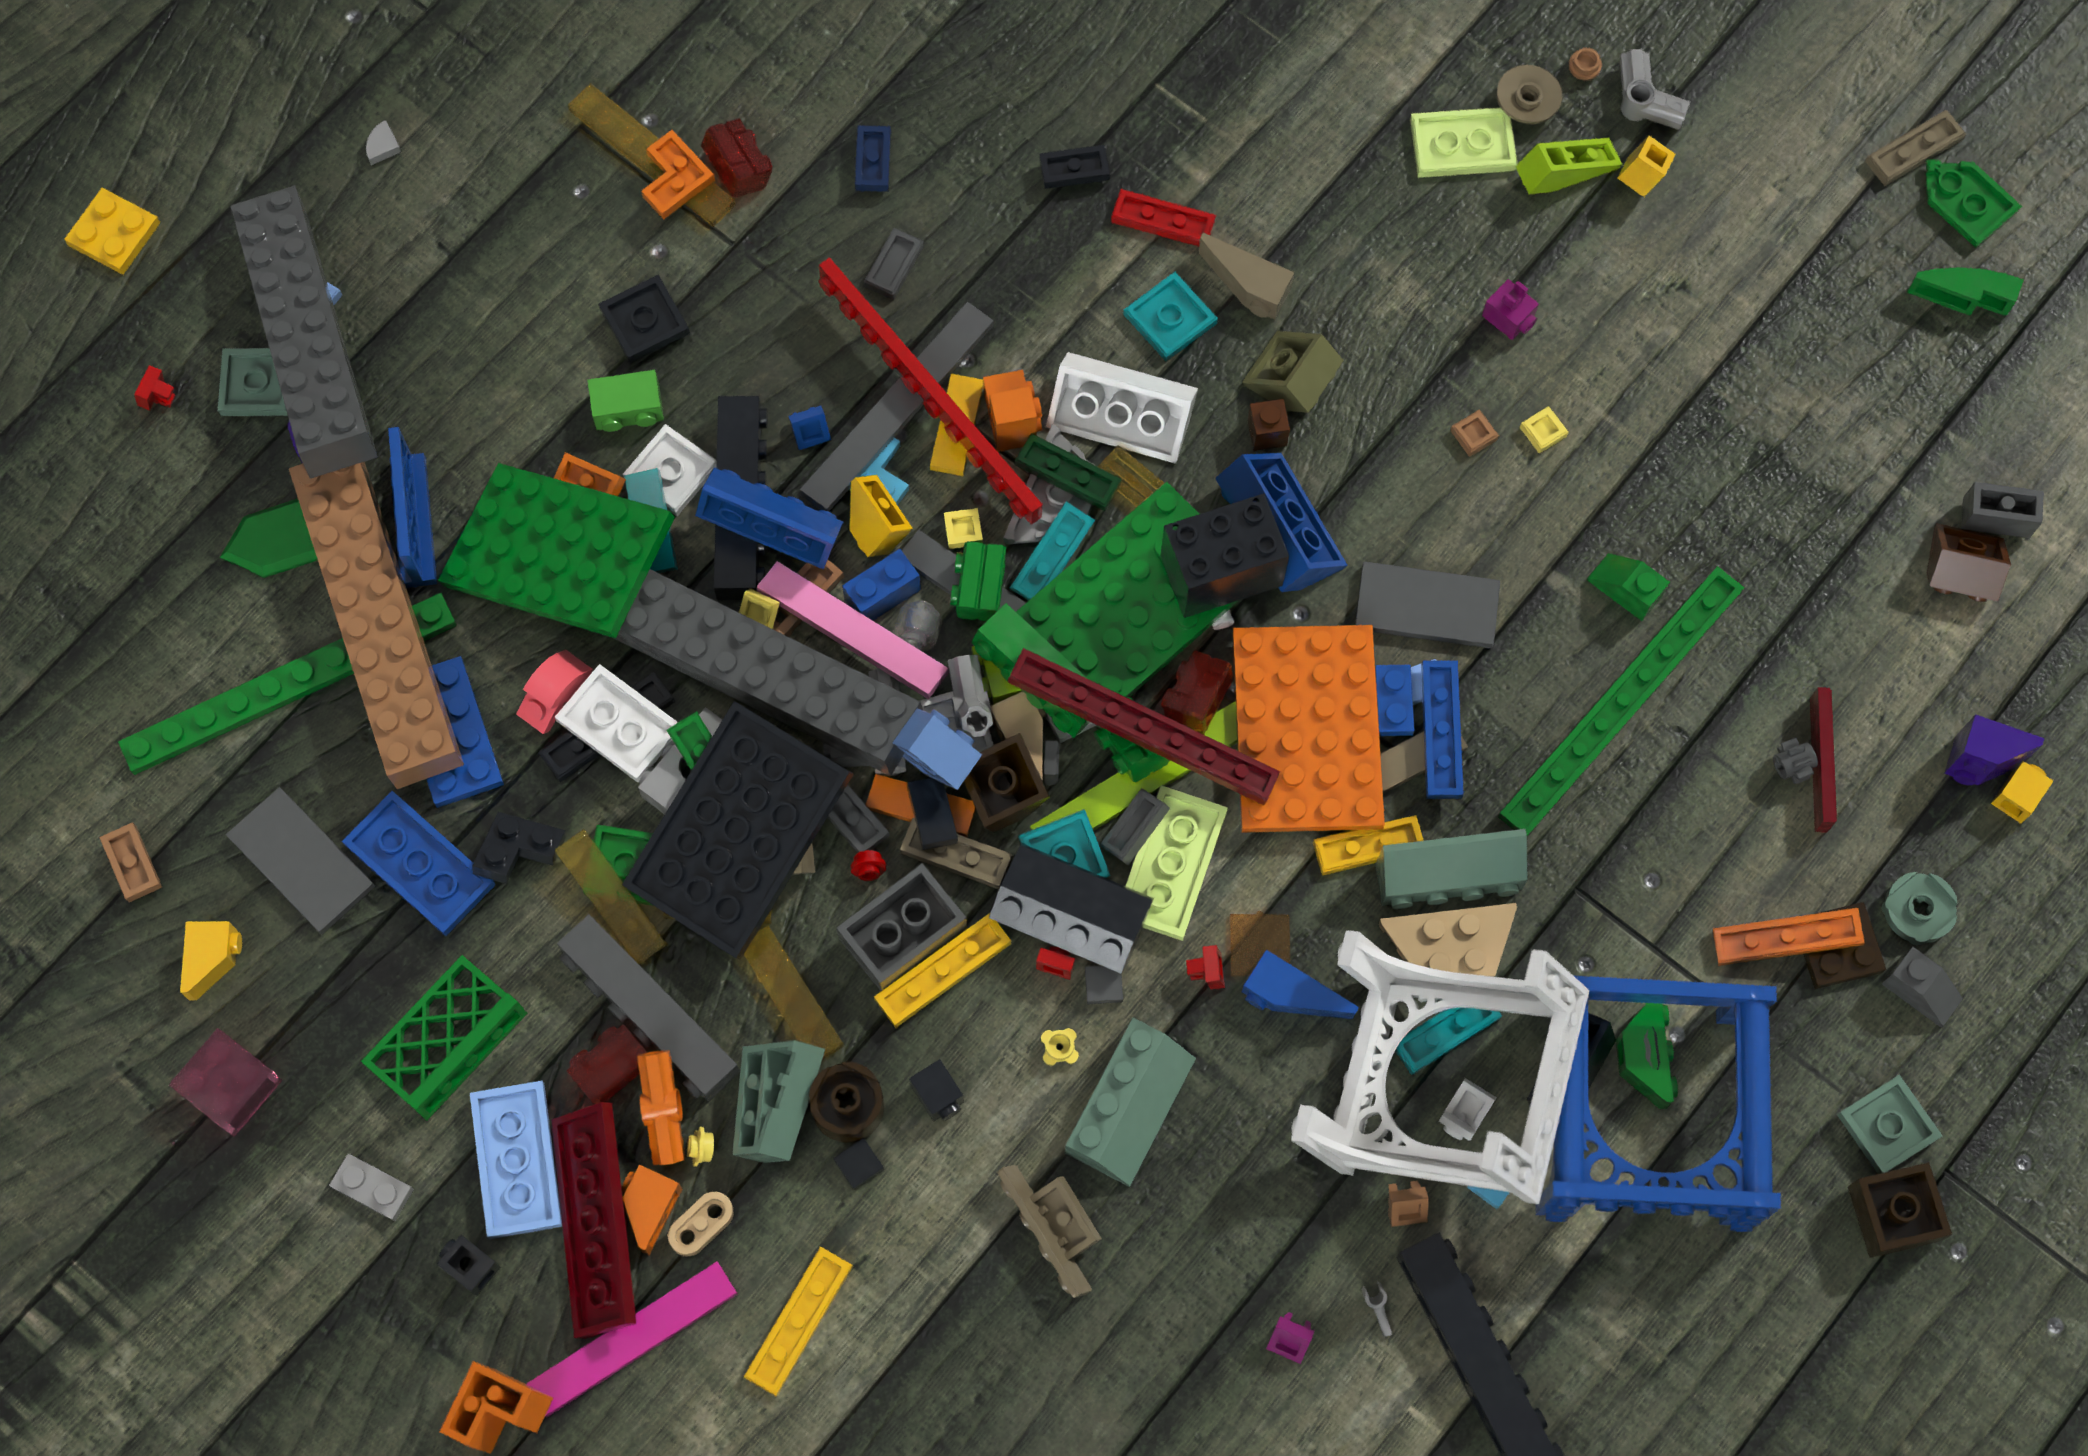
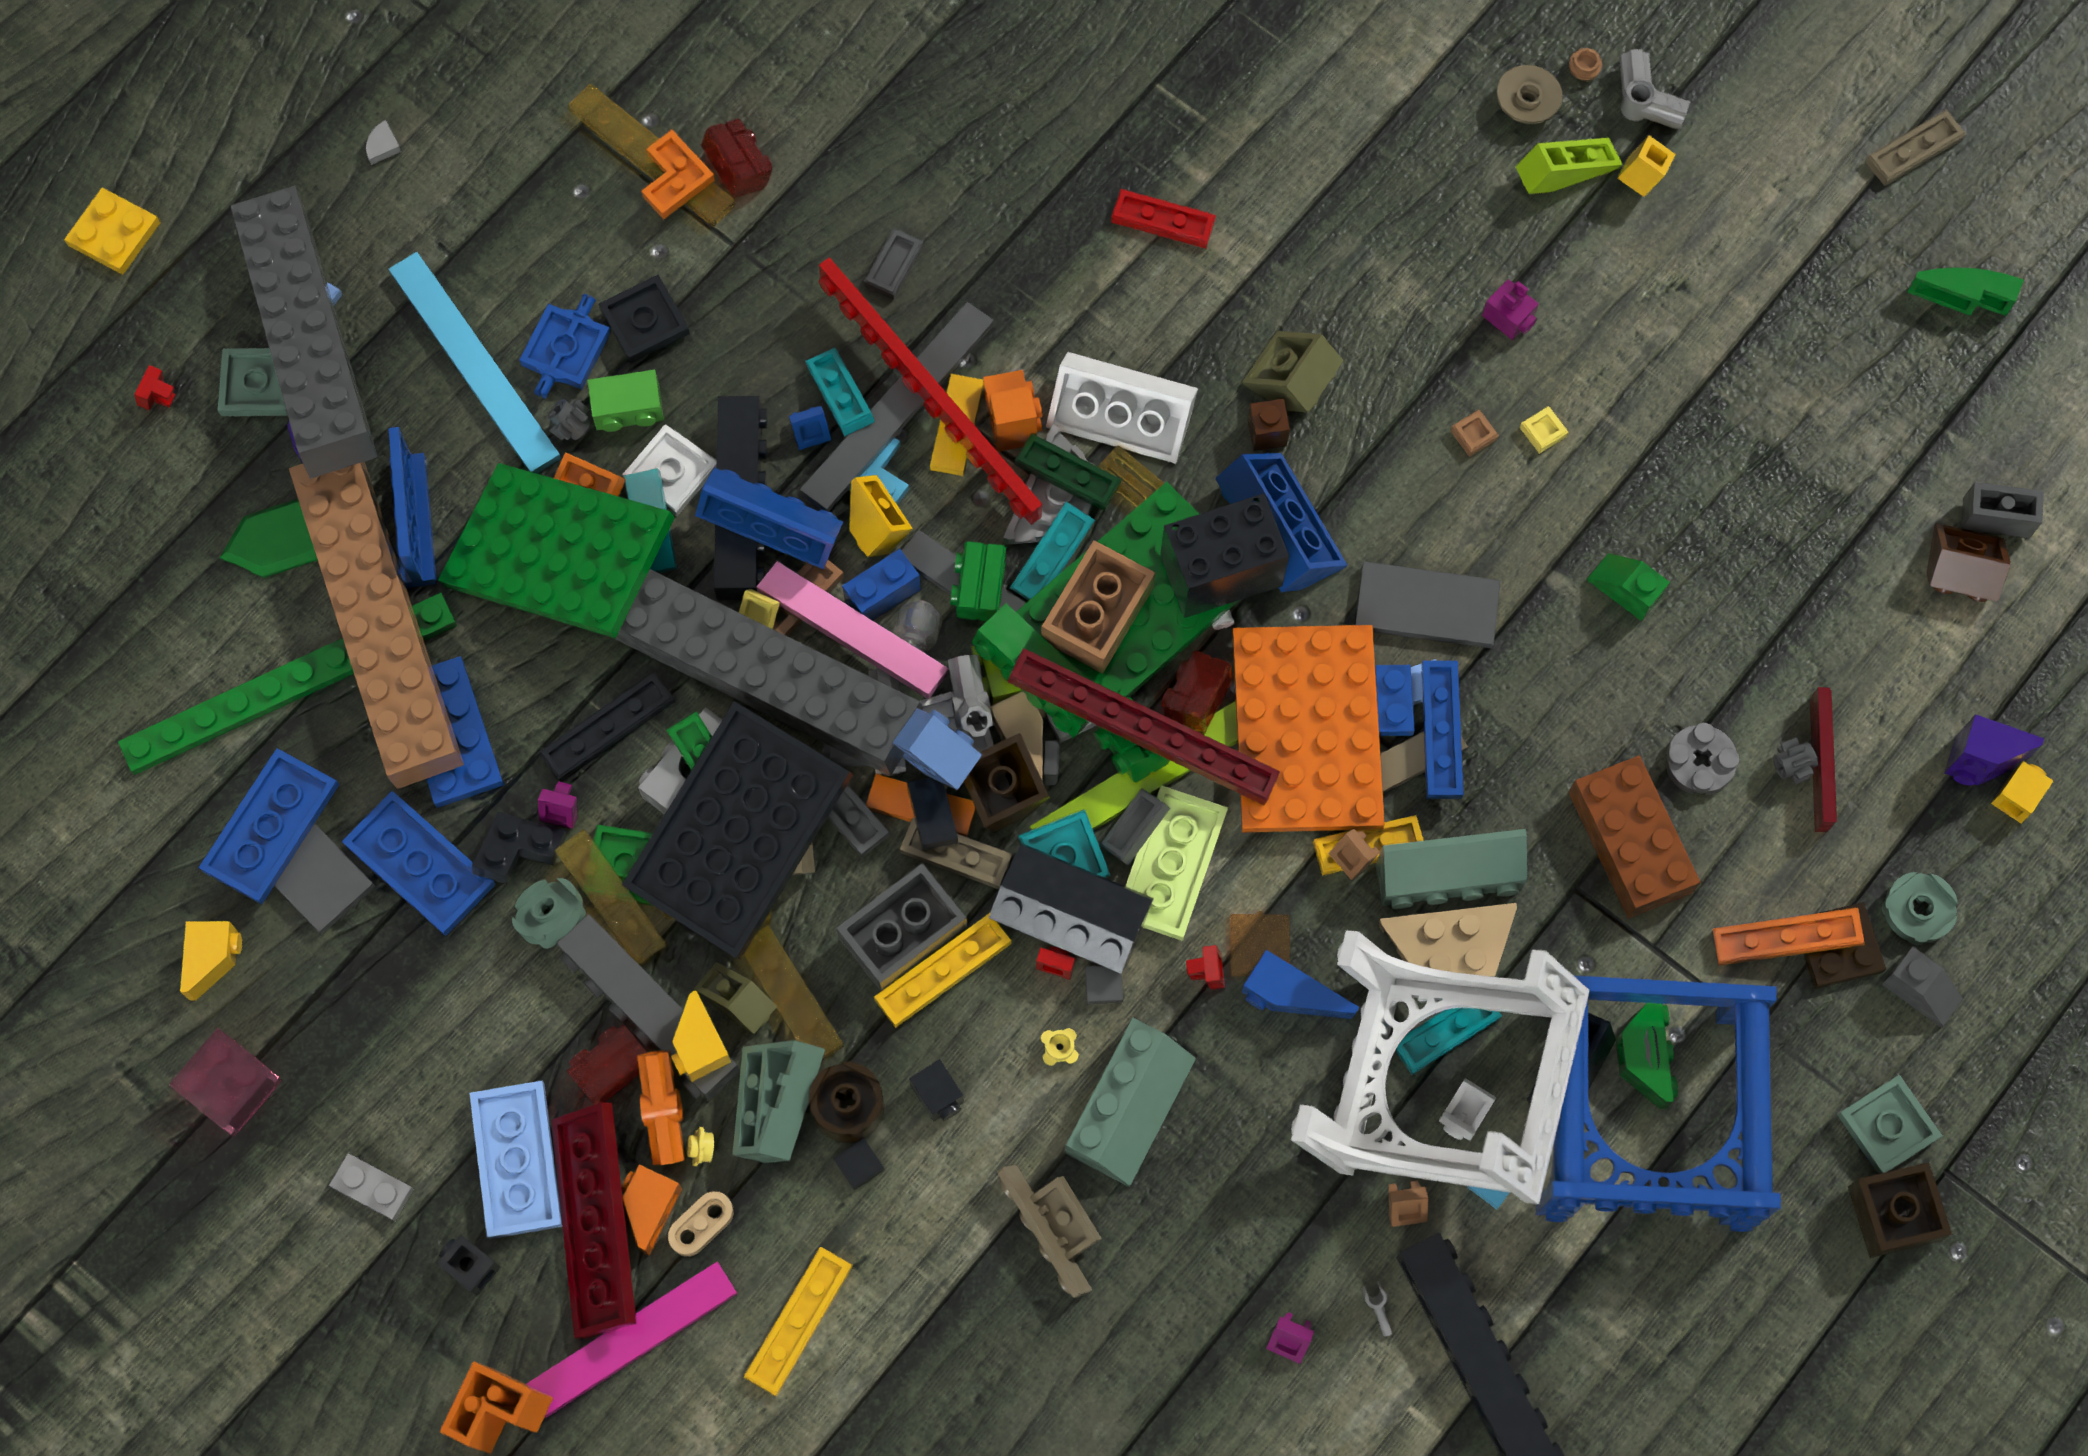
(130, 862): medium nougat plate -> none
(269, 826): none -> blue plate
(461, 1060): green fence -> none
(474, 364): none -> medium azure tile
(550, 688): coral brick -> none
(558, 806): none -> magenta tile
(565, 346): none -> blue plate
(565, 912): none -> sand green plate
(569, 419): none -> dark grey gear
(617, 722): white plate -> none
(697, 1042): none -> yellow slope
(736, 997): none -> olive slope
(840, 391): none -> teal tile
(868, 865): red plate -> none
(873, 158): dark blue plate -> none
(962, 527): light yellow plate -> none
(1074, 166): black plate -> none
(1098, 606): none -> medium nougat brick
(1170, 316): teal tile -> none
(1251, 279): dark tan slope -> none
(1353, 853): none -> medium nougat tile
(1463, 142): yellowish green tile -> none
(1621, 702): green plate -> none
(1634, 837): none -> dark orange brick
(1708, 741): none -> flat silver plate
(1968, 199): green tile -> none

